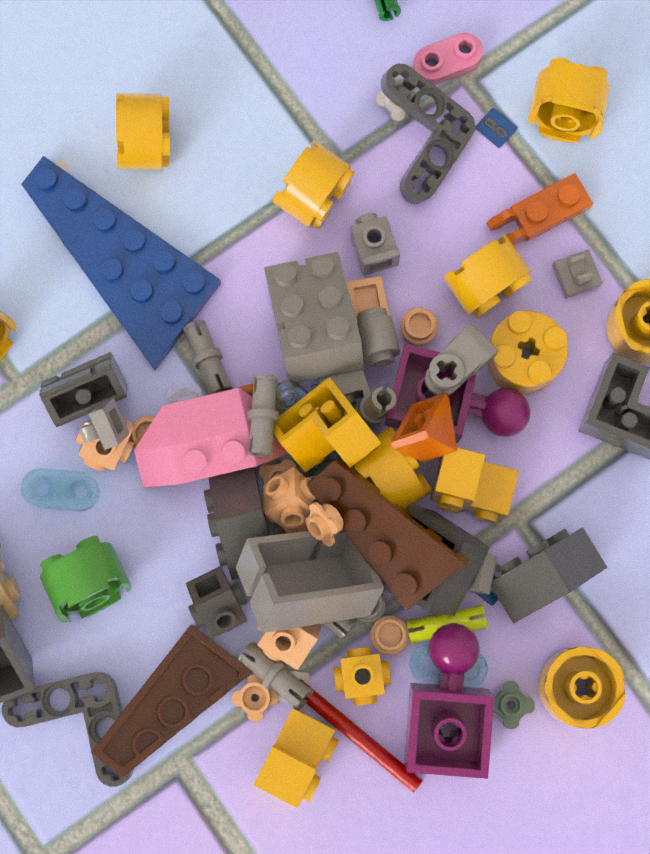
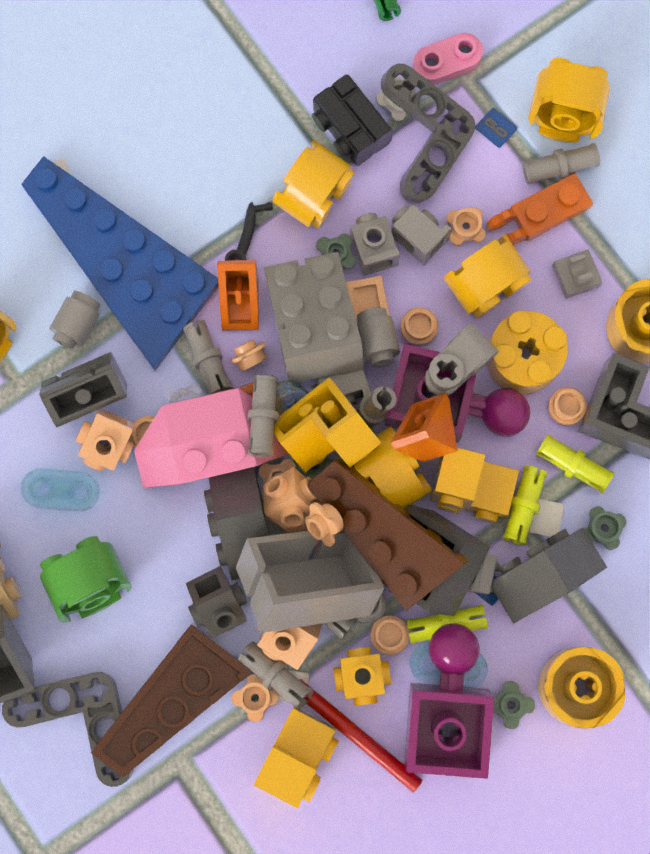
(75, 320): none -> light grey brick
(105, 424): light grey tile -> none
(142, 131): yellow brick -> none
(238, 294): none -> orange slope
(248, 231): none -> black piece
(249, 354): none -> light nougat plate
(341, 244): none -> sand green plate
(351, 120): none -> black brick
(419, 232): none -> light grey brick
(471, 216): none -> light nougat plate
(524, 506): none -> neon yellow pin
(549, 518): none -> white sticker
(561, 163): none -> light grey pin
(567, 406): none -> light nougat plate
(575, 463): none -> neon yellow pin
(614, 522): none -> sand green plate

